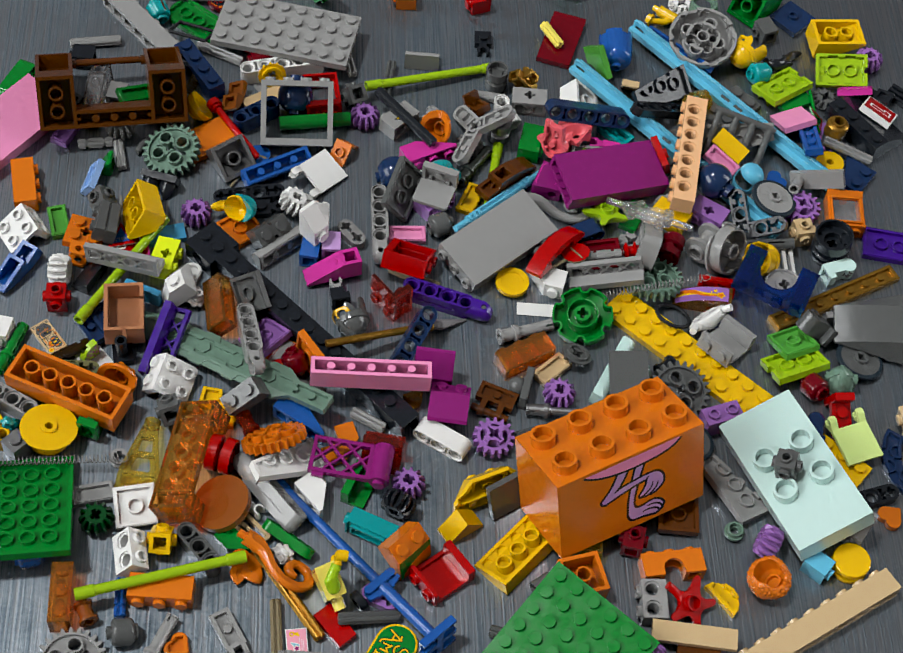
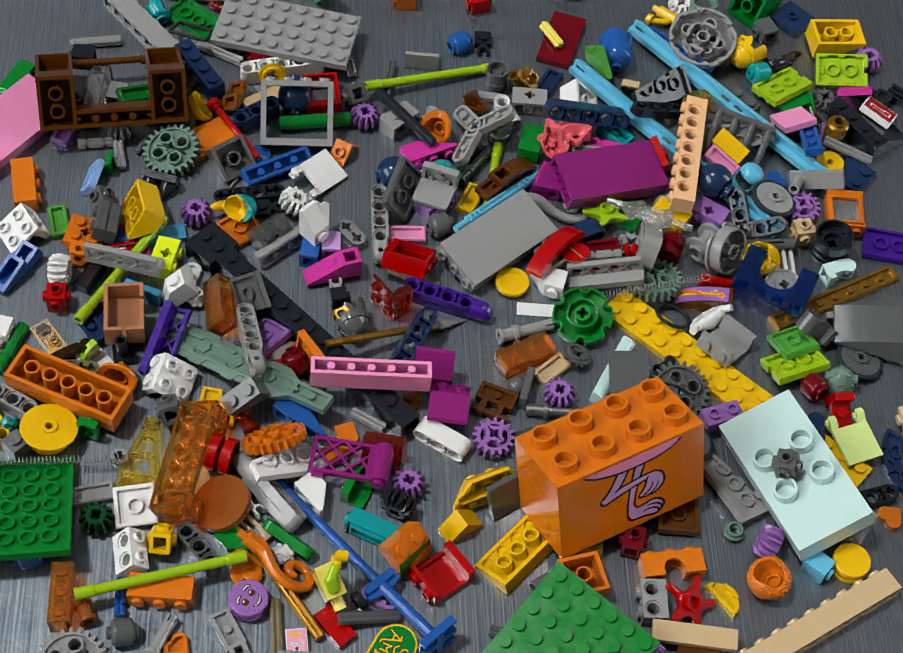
(248, 601): none -> medium lavender head
(459, 42): none -> blue head
(550, 81): none -> dark blue tile

